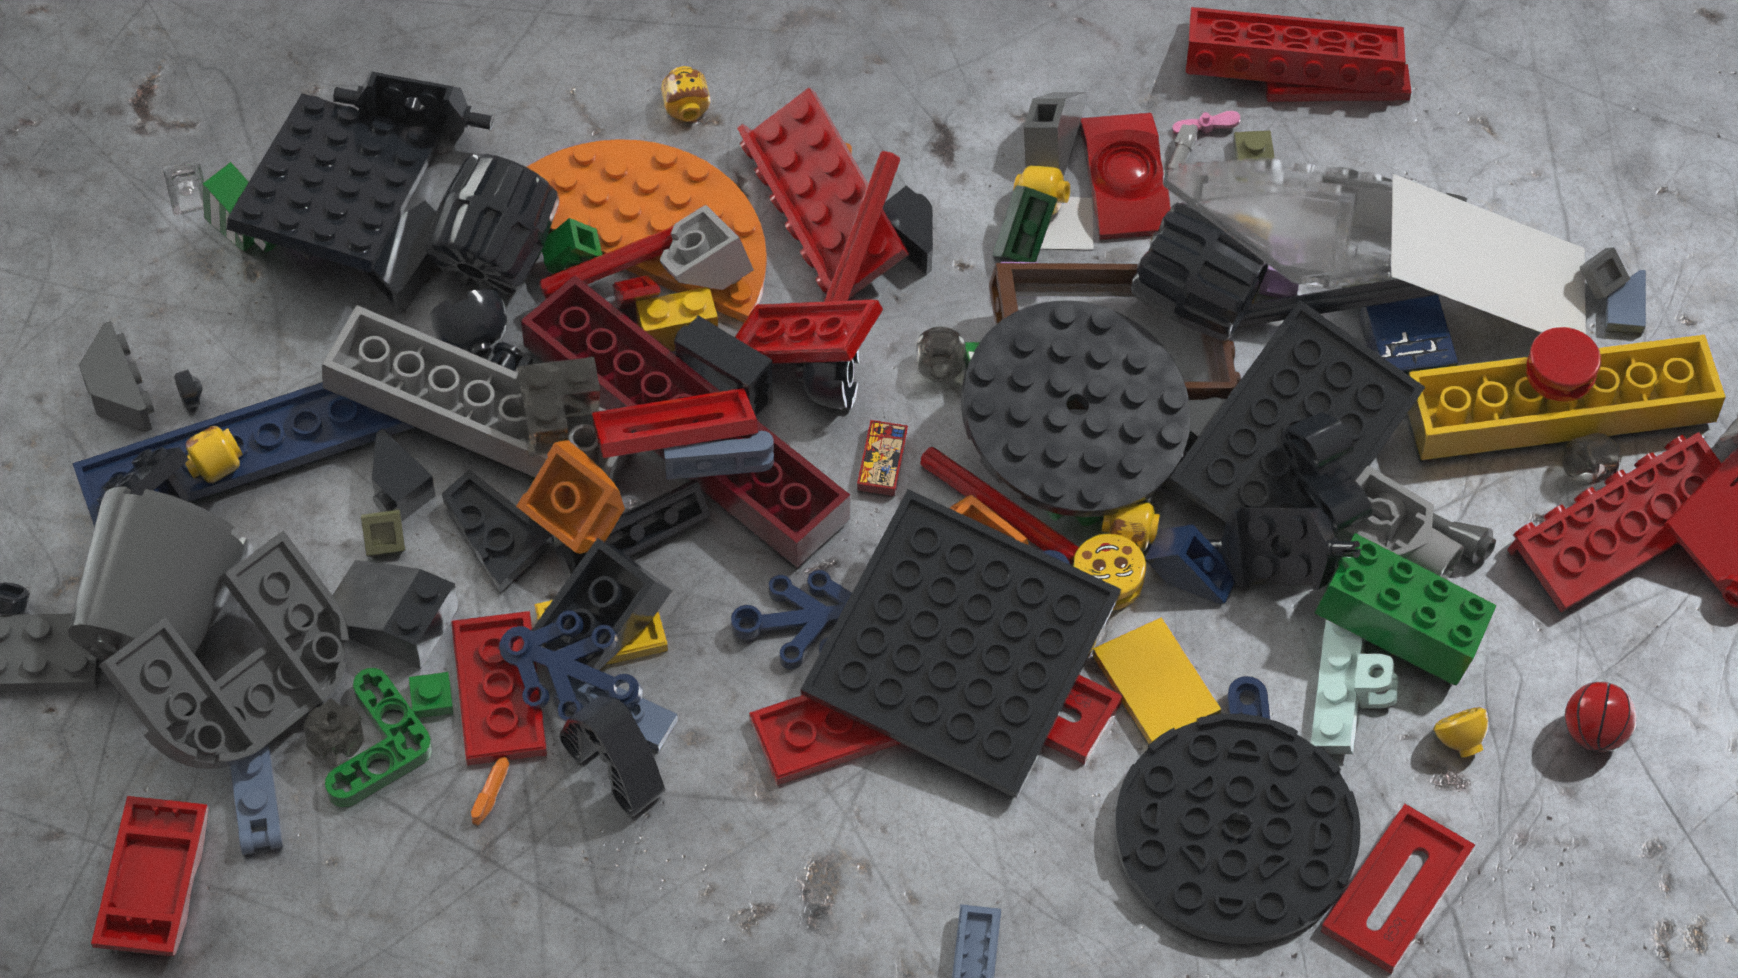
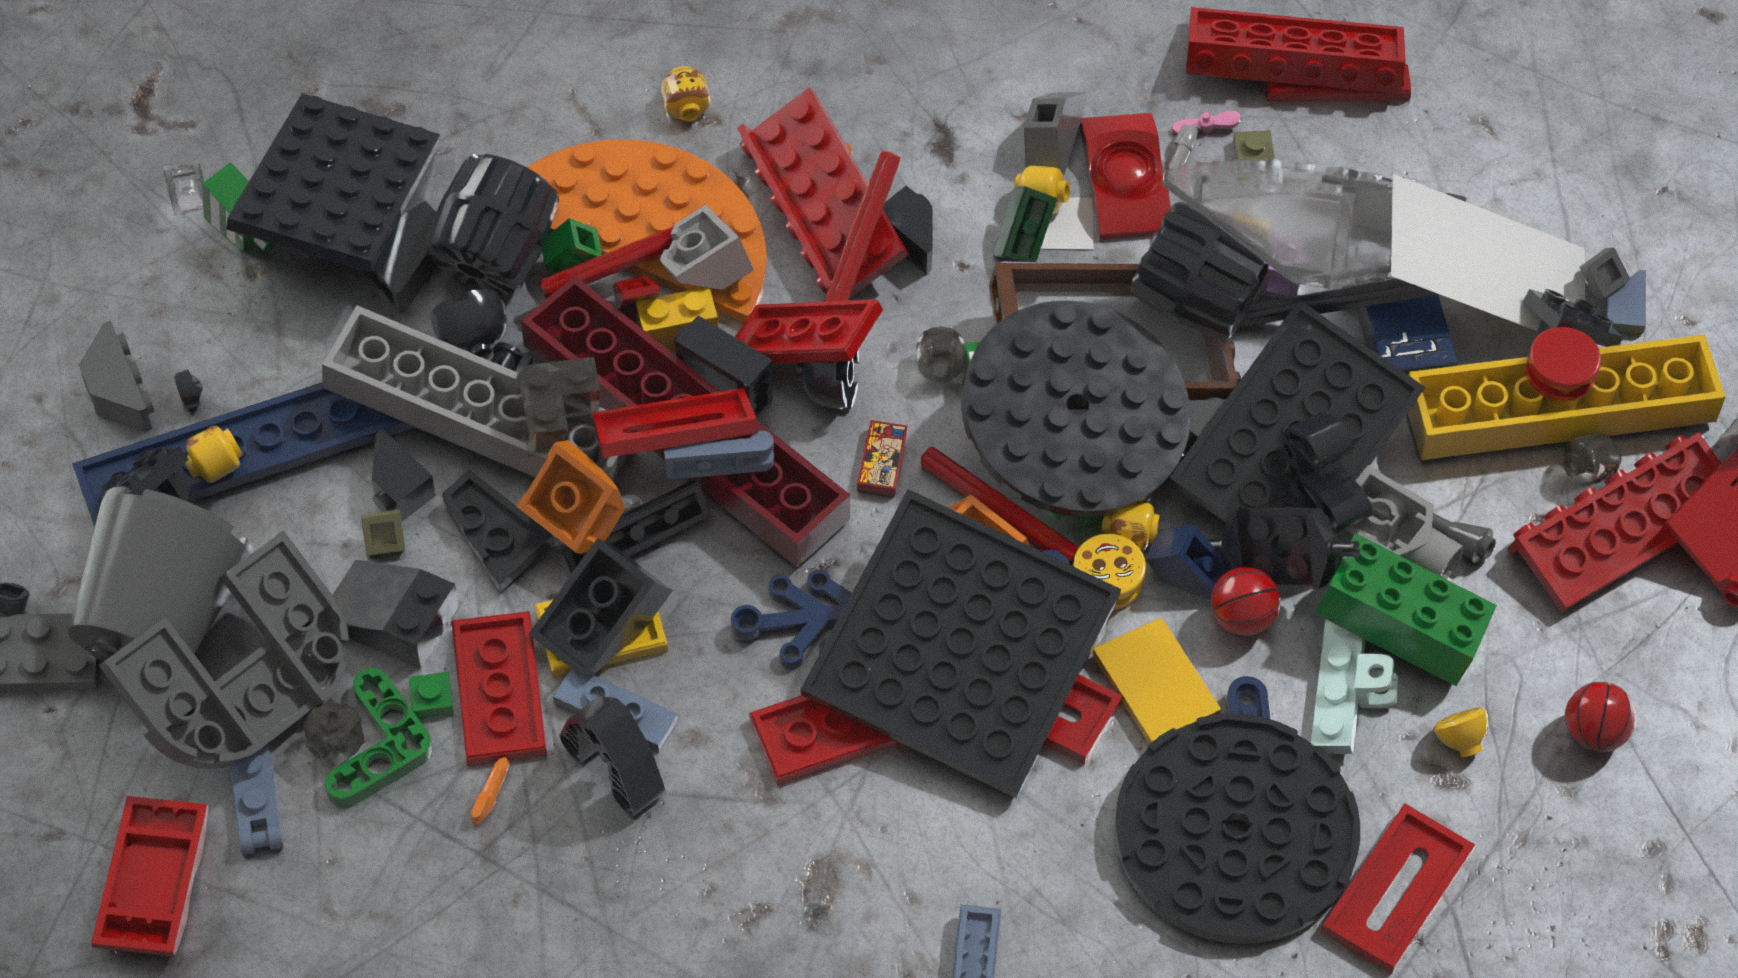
(436, 106): black plate -> none
(564, 663): dark blue plant -> none
(1245, 601): none -> red piece
(1580, 315): none -> black plate

